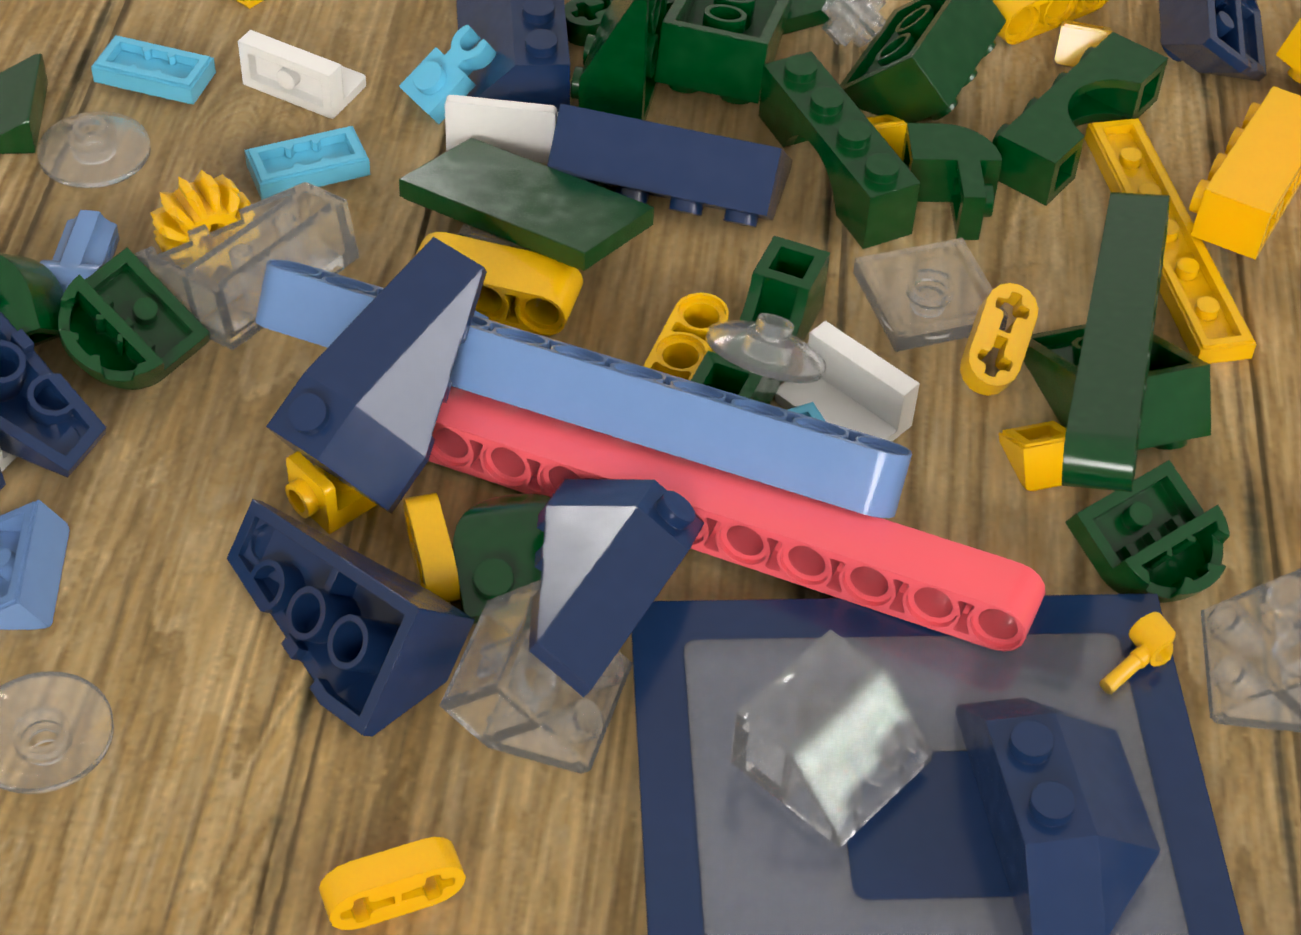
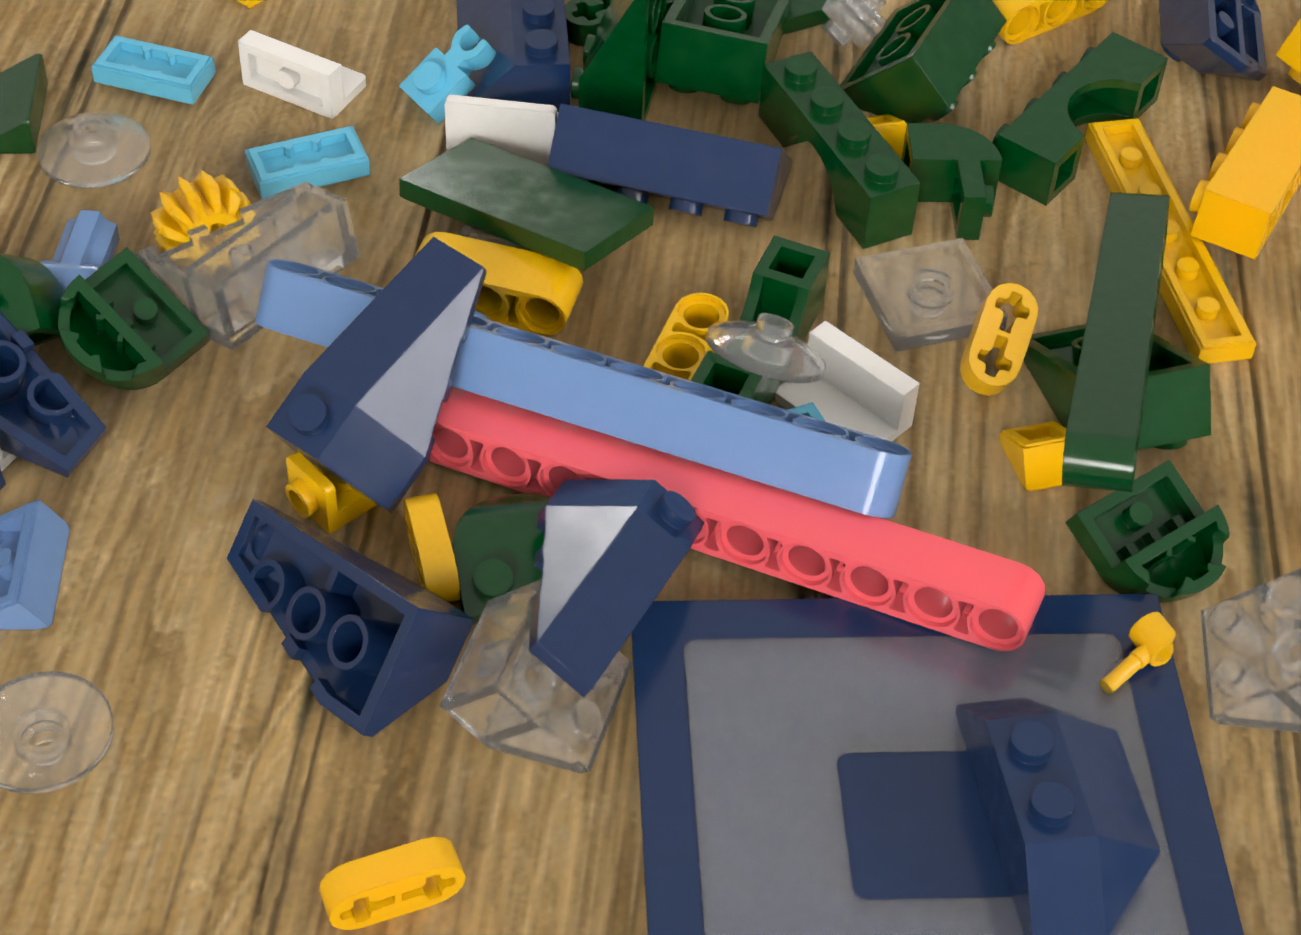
(830, 738): clear slope -> none
(1076, 39): yellow slope -> none

